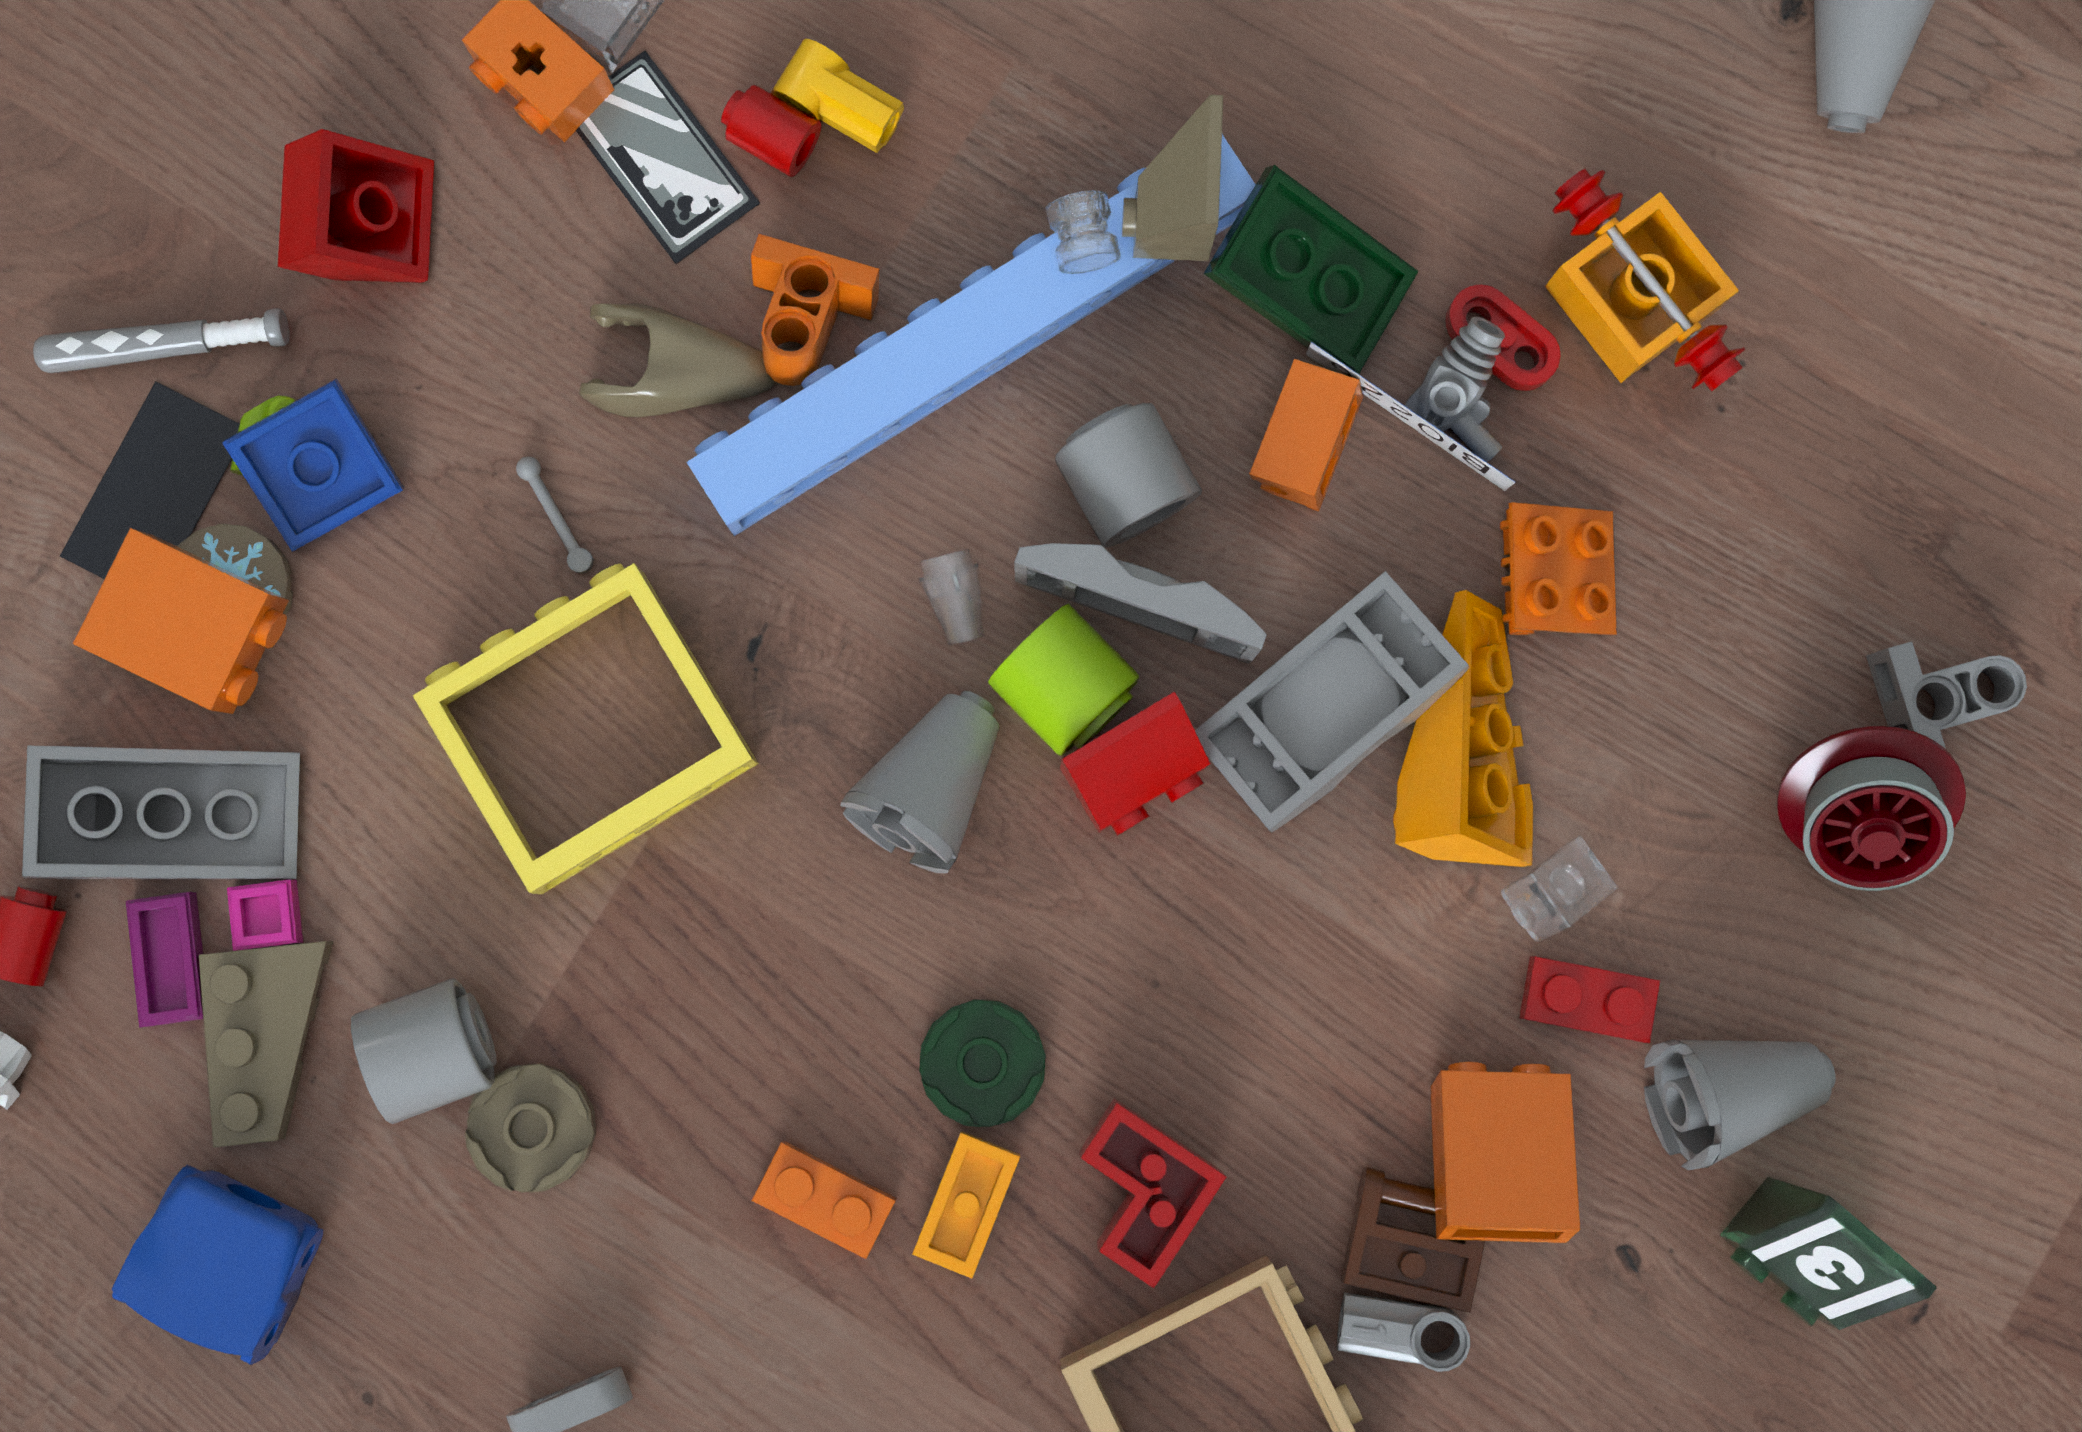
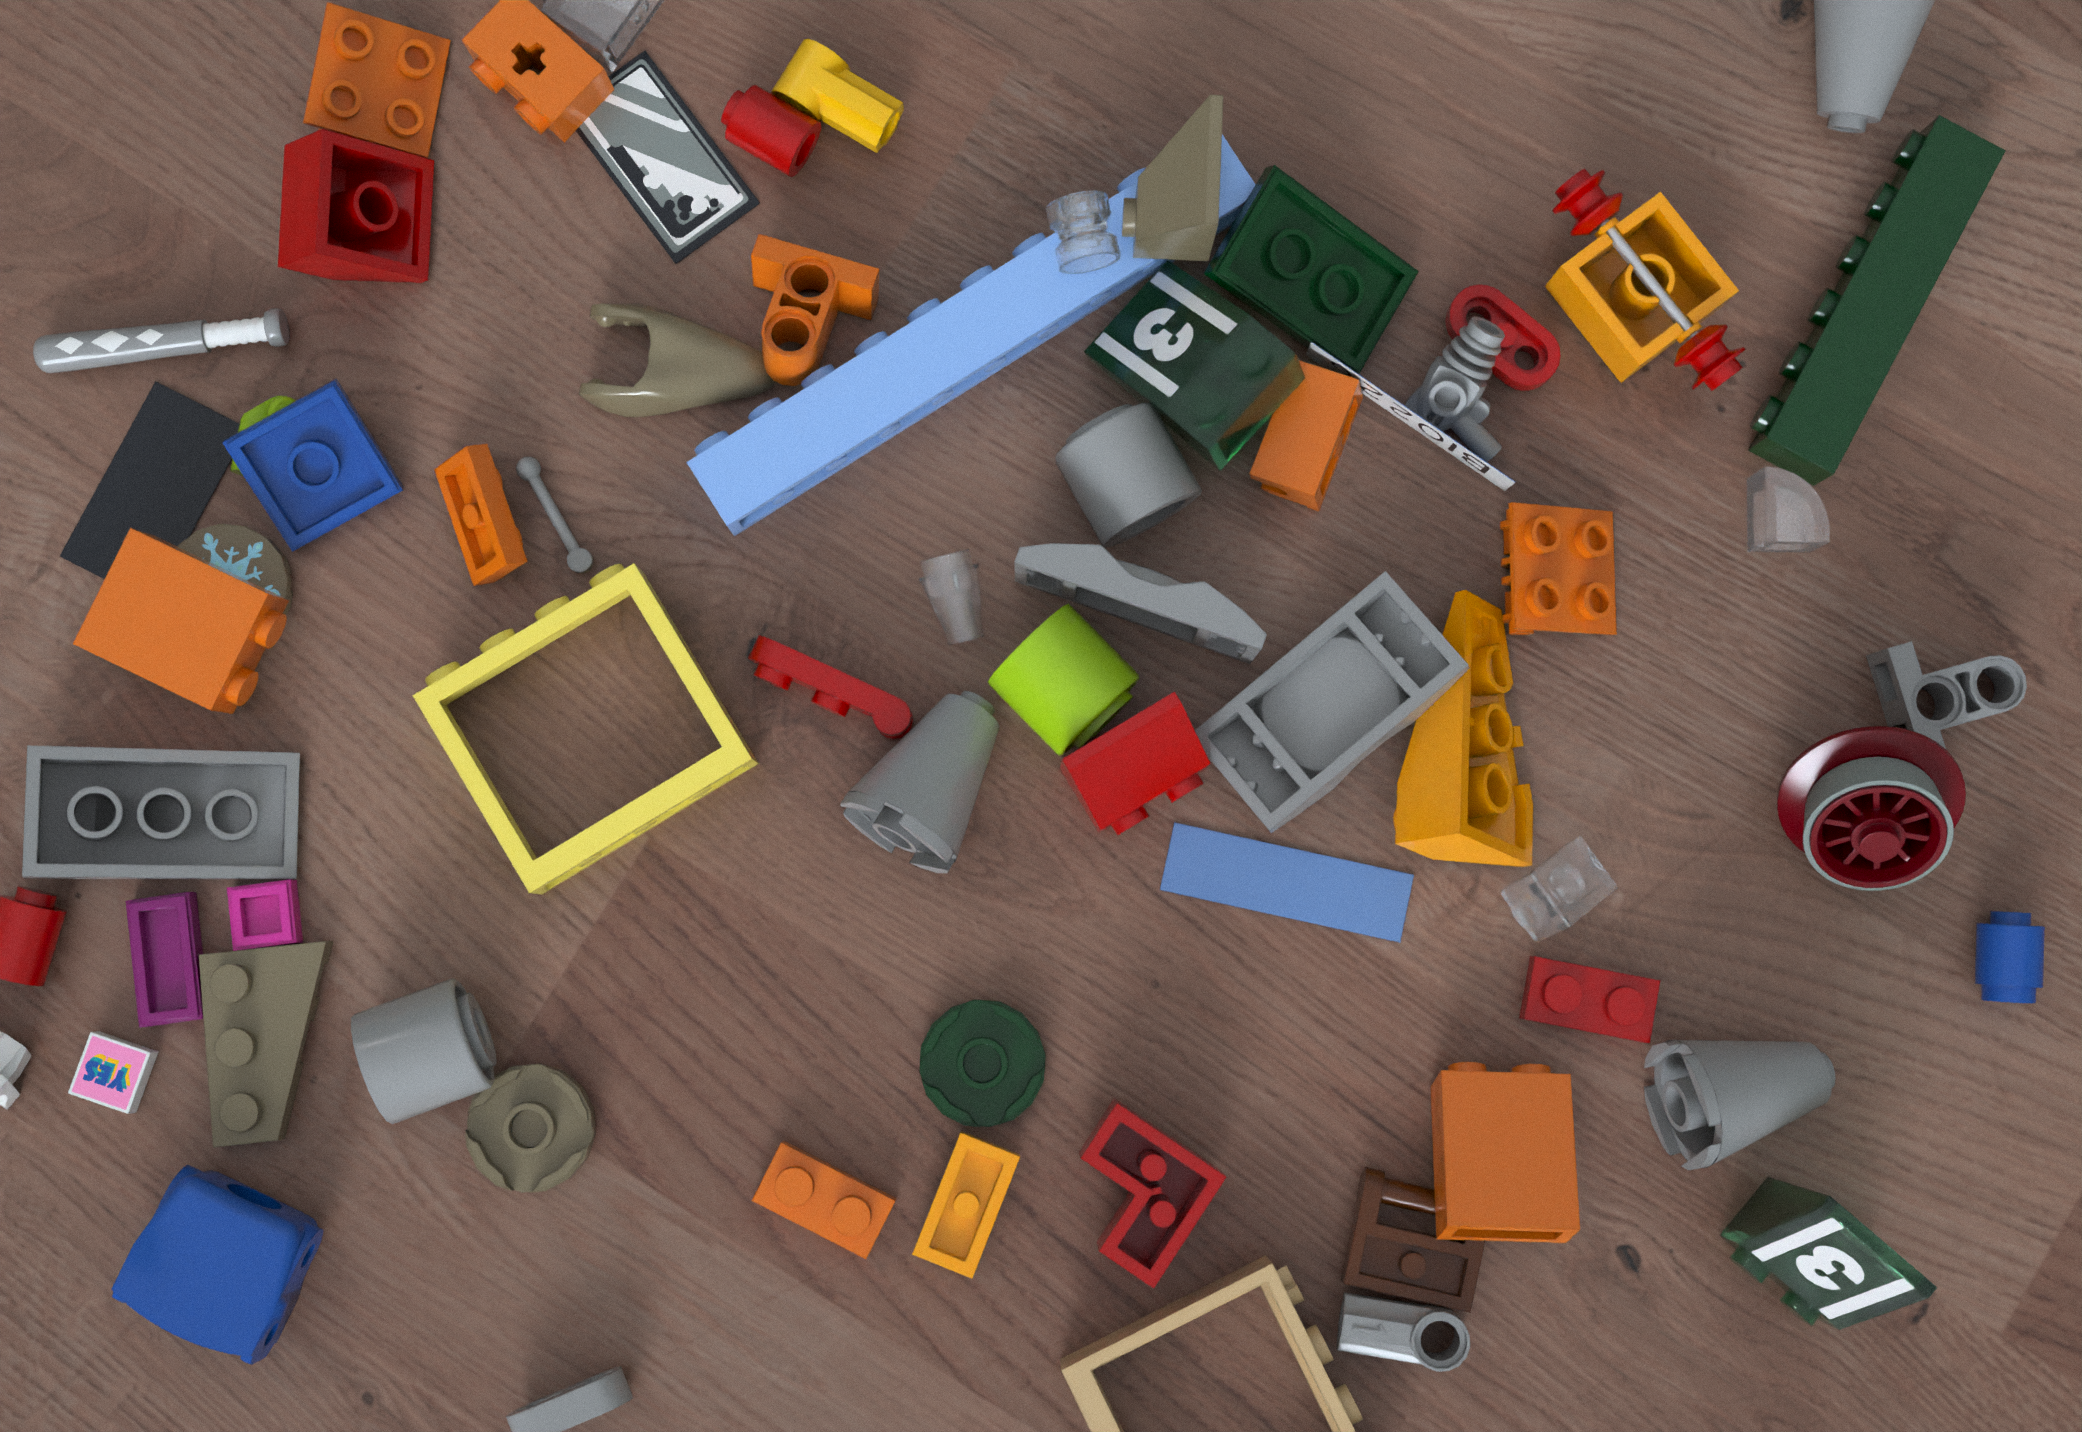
(113, 1072): none -> tile
(376, 80): none -> orange hinge
(480, 514): none -> orange plate
(832, 688): none -> red plate
(1197, 362): none -> clear green slope
(1287, 882): none -> medium blue sticker
(1784, 513): none -> clear brick
(1875, 300): none -> dark green brick
(2009, 958): none -> blue brick

